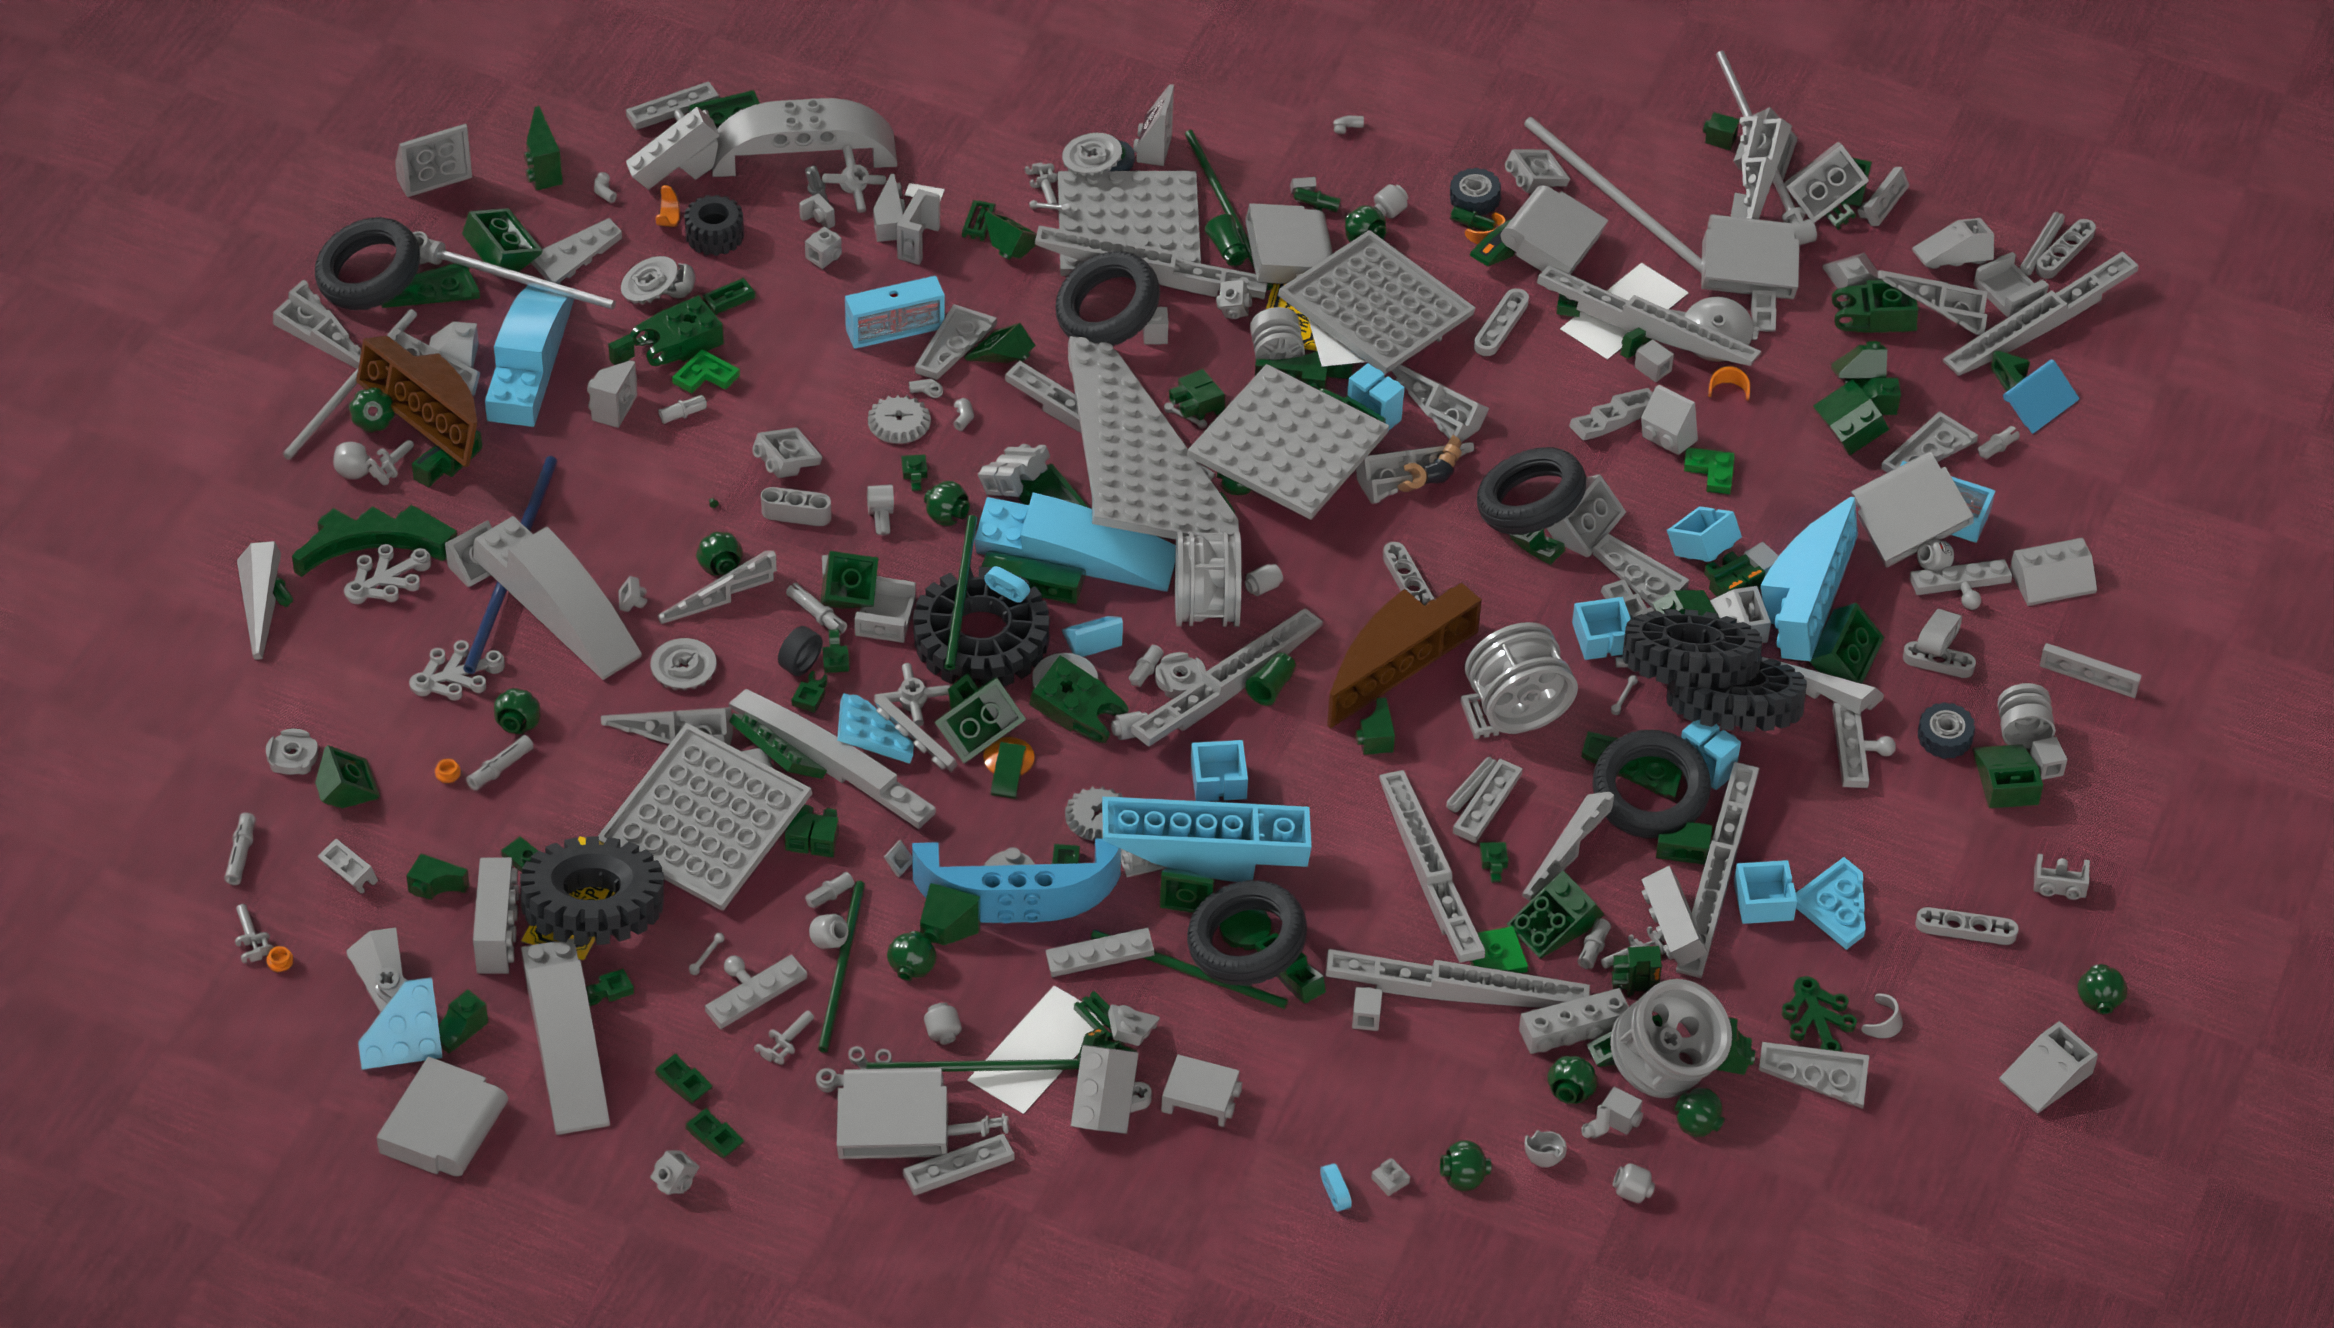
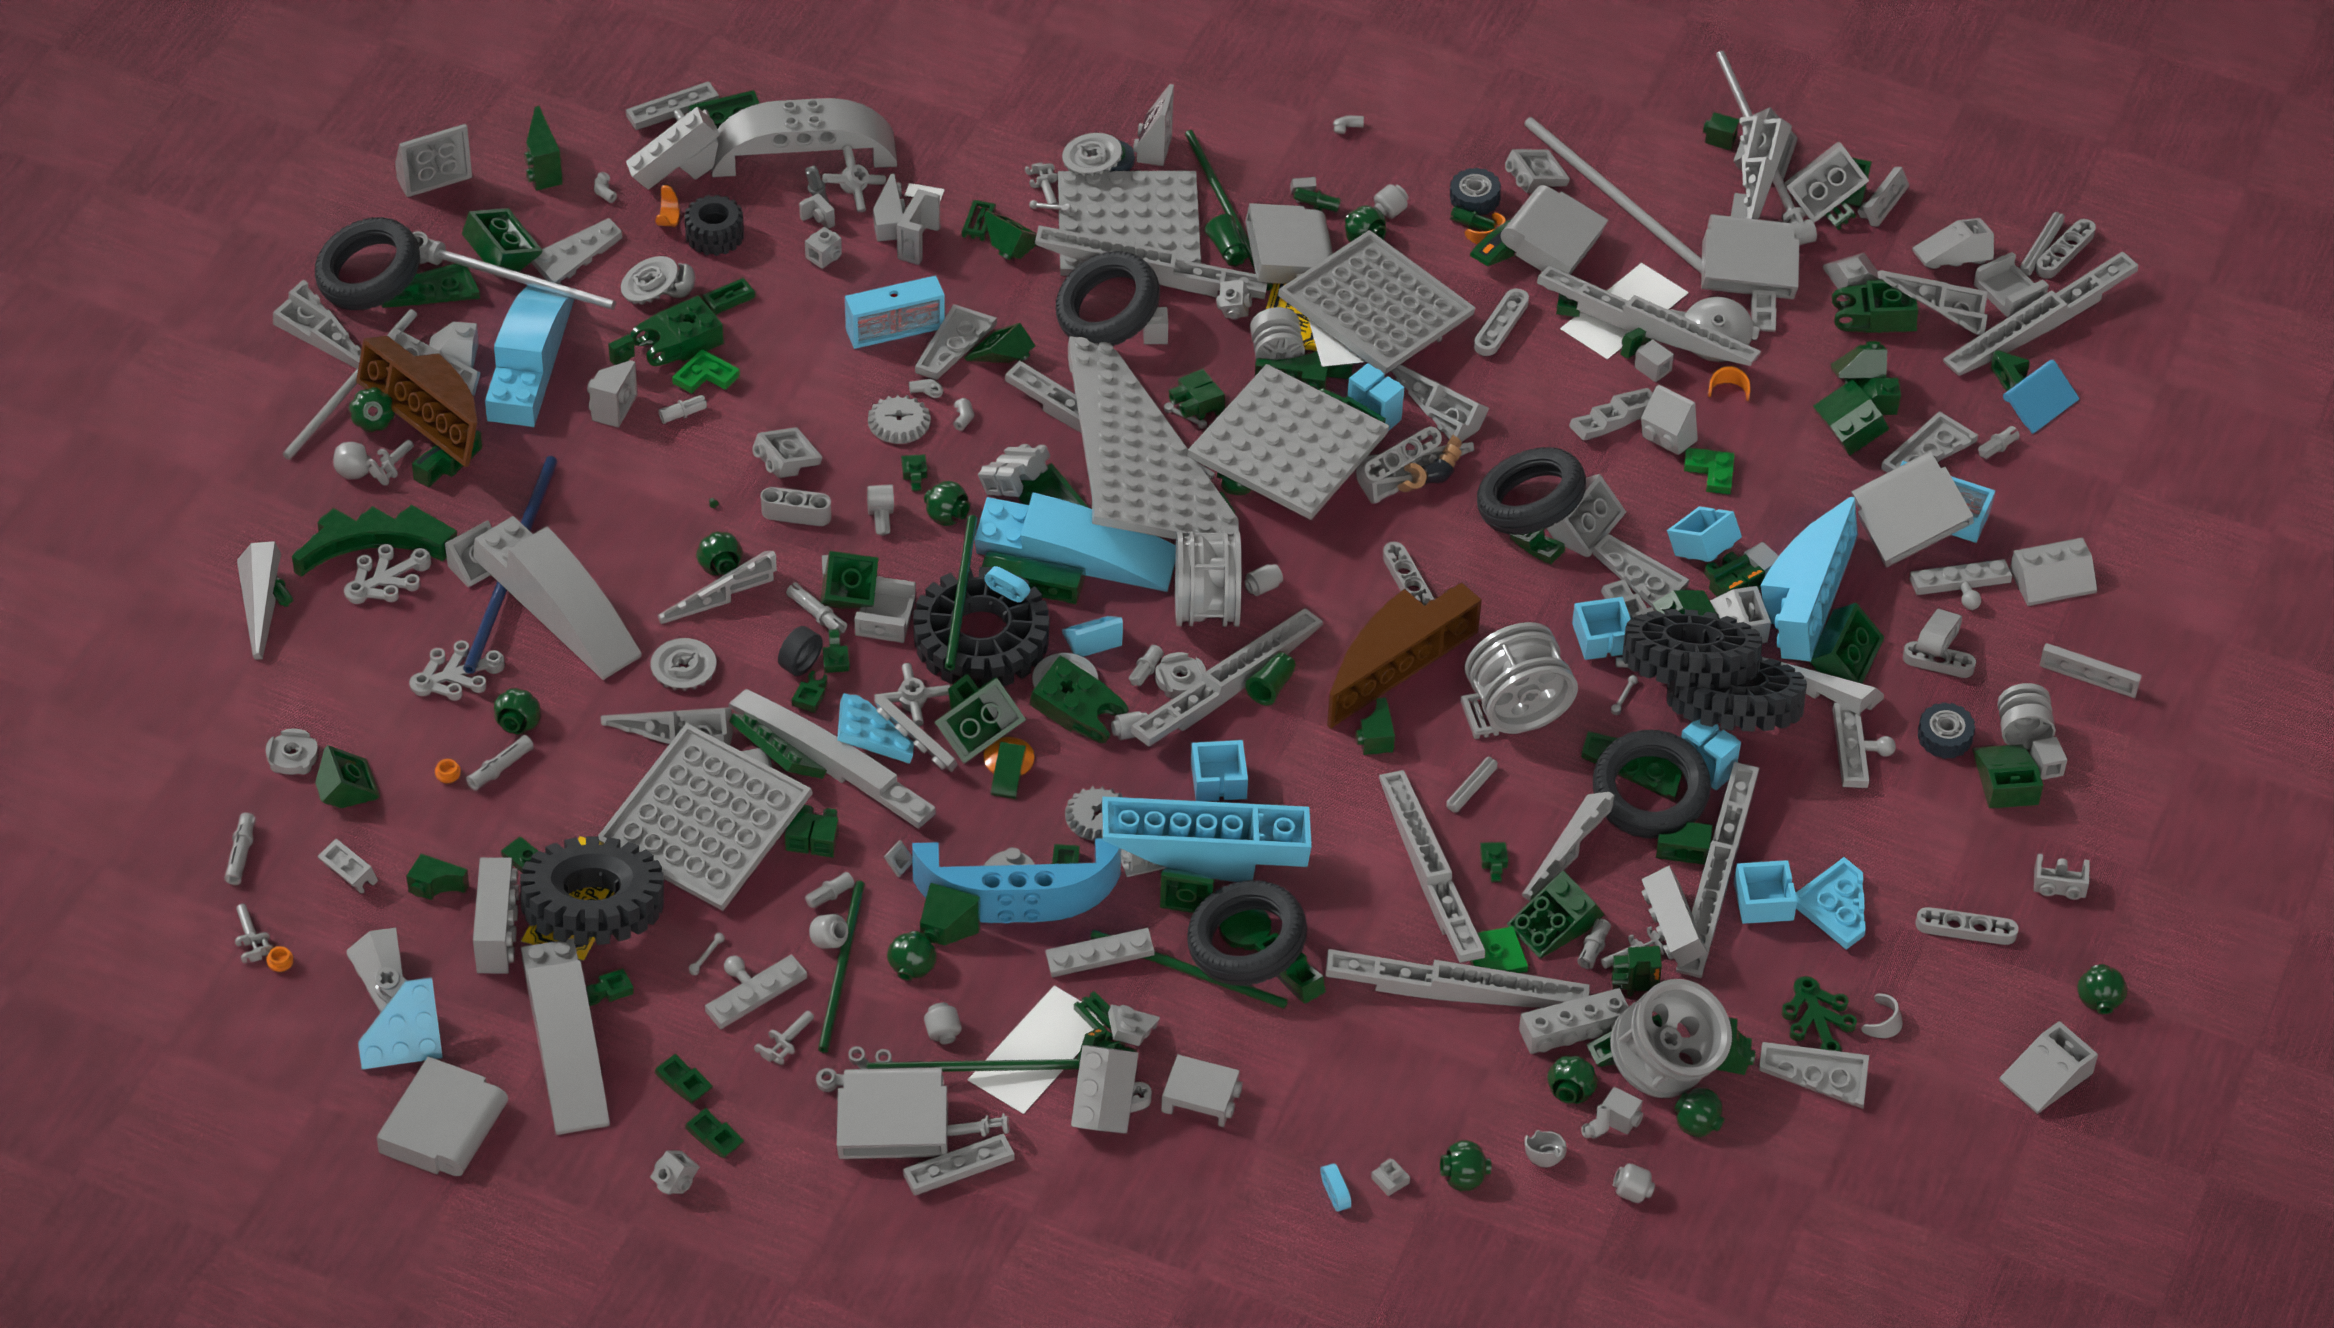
(463, 1019): dark green arch -> none
(631, 594): light grey tile -> none
(1367, 1008): light grey brick -> none
(1400, 455): none -> light grey beam
(1487, 800): light grey plate -> none
(1935, 555): light grey head -> none

